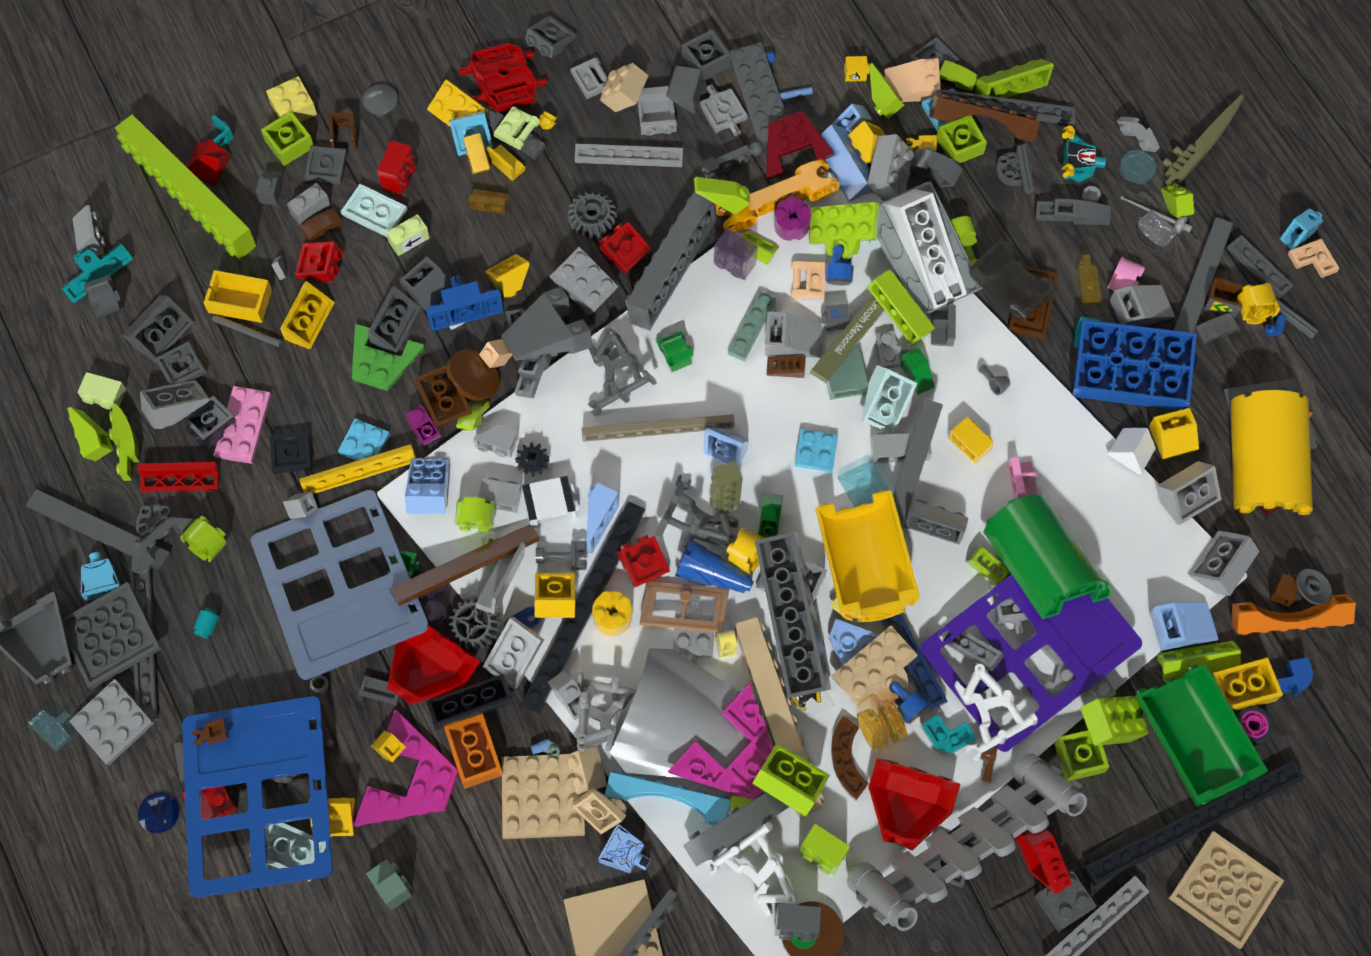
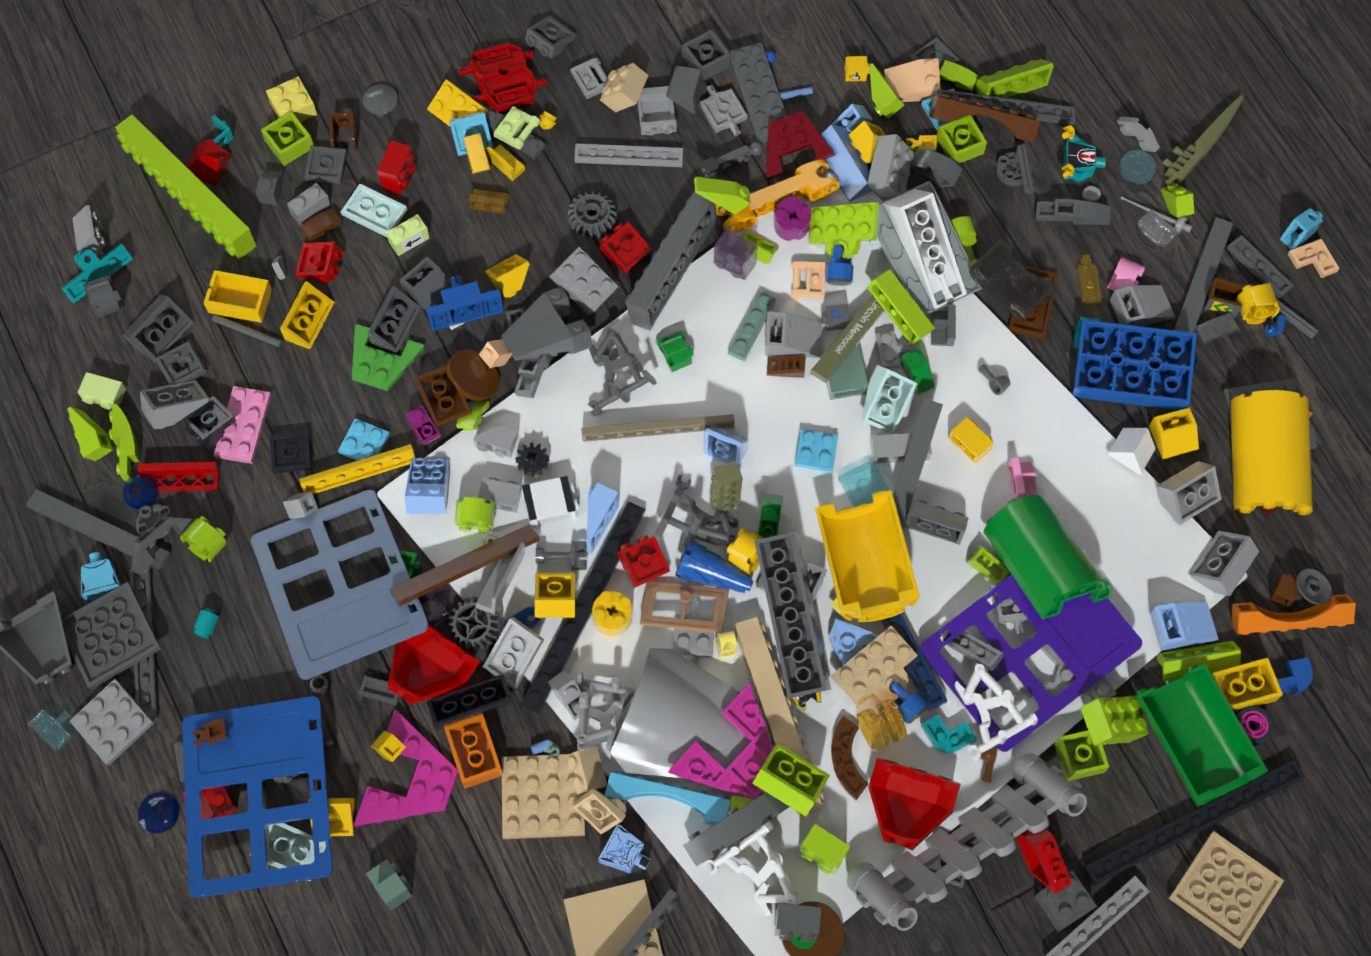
(147, 495): none -> clear blue piece

